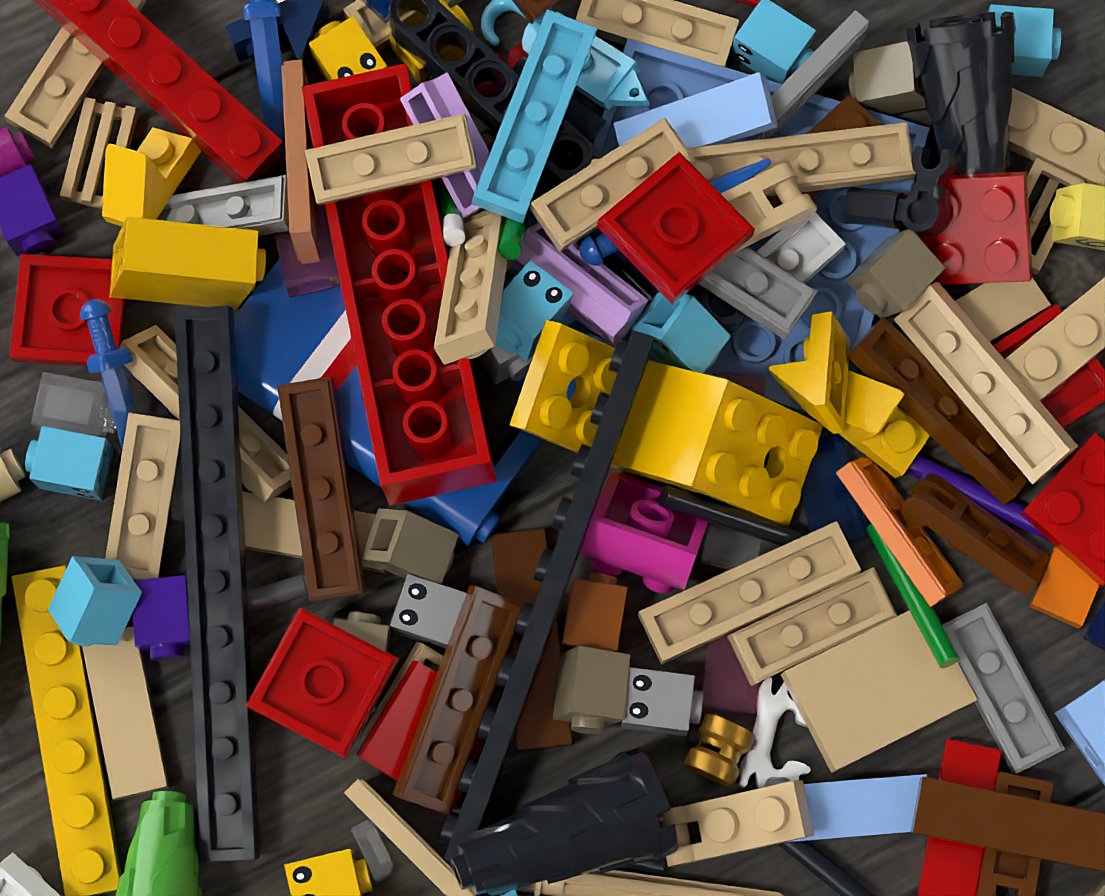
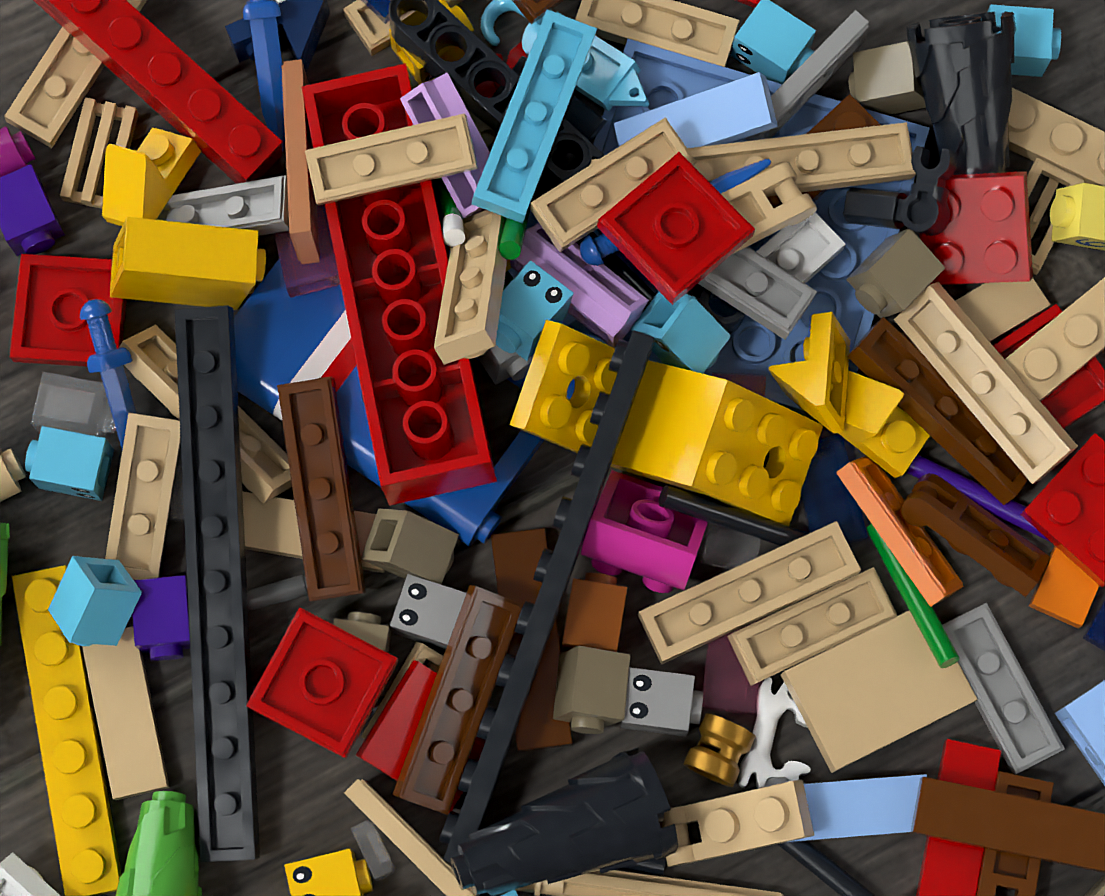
(344, 50): yellow brick -> none

